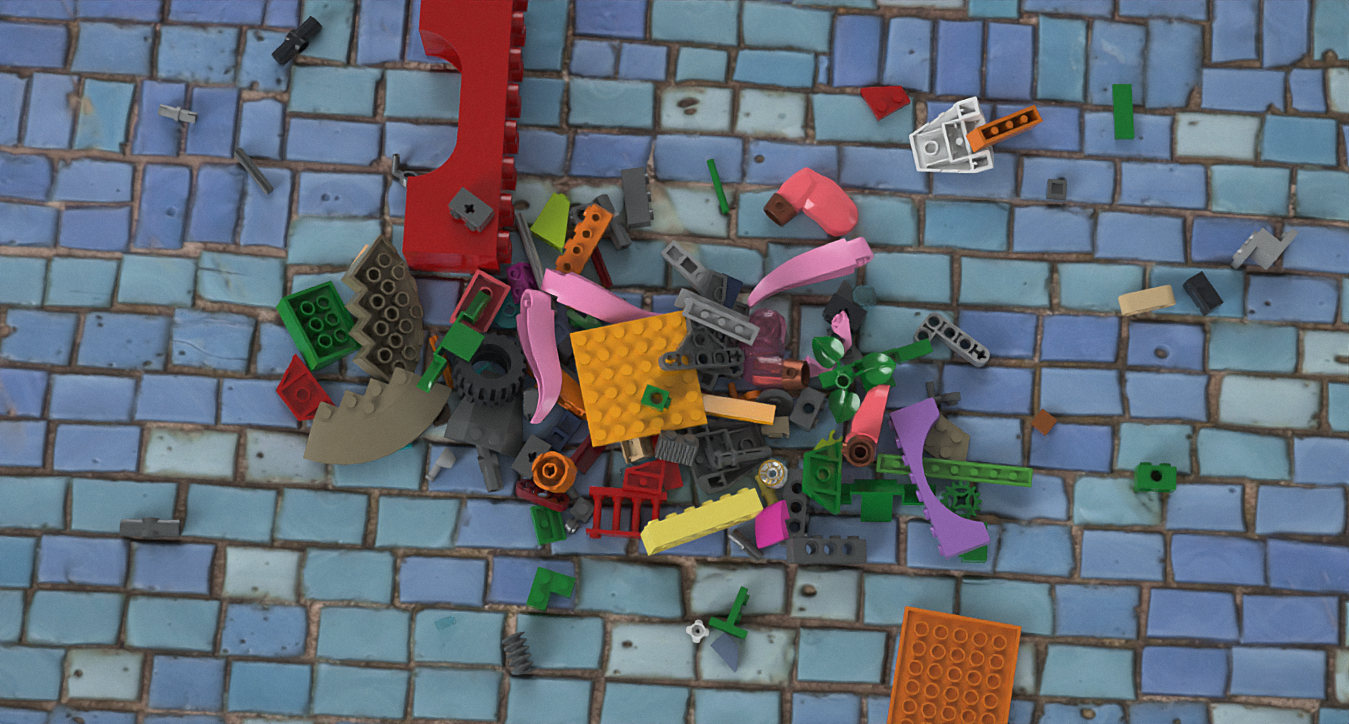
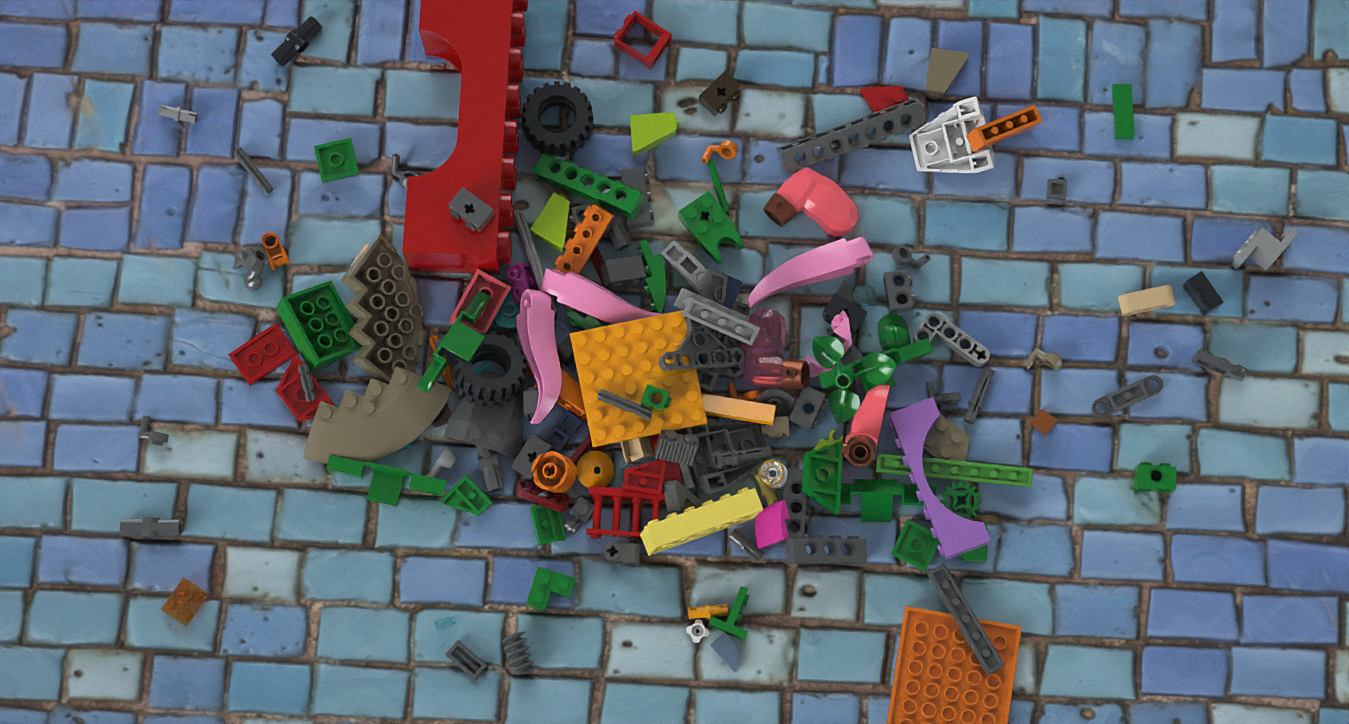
(156, 437): none -> dark grey plate
(184, 601): none -> clear orange bracket
(254, 264): none -> dark grey animal
(263, 354): none -> red tile
(276, 254): none -> orange piece
(307, 383): none -> dark grey axle
(336, 160): none -> green plate
(386, 480): none -> green piece
(467, 497): none -> green wing
(478, 670): none -> dark grey tile
(551, 96): none -> black tyre
(586, 467): none -> light orange dish
(623, 272): none -> dark grey brick
(625, 404): none -> dark grey axle
(627, 553): none -> dark grey piece
(628, 207): none -> green brick
(652, 130): none -> lime slope
(655, 284): none -> green slope
(664, 39): none -> red window
(678, 496): none -> dark grey slope
(686, 477): none -> light grey tile
(707, 611): none -> light orange pin
(712, 232): none -> green brick
(723, 84): none -> dark brown brick
(726, 149): none -> orange plate
(788, 152): none -> dark grey brick
(893, 291): none -> dark grey brick
(893, 332): none -> green piece
(903, 255): none -> dark grey plate
(915, 545): none -> green plate
(942, 71): none -> dark tan slope
(965, 619): none -> dark grey tile
(975, 404): none -> dark grey pin
(1052, 360): none -> dark tan plate
(1127, 396): none -> dark grey plate
(1219, 365): none -> dark grey hinge

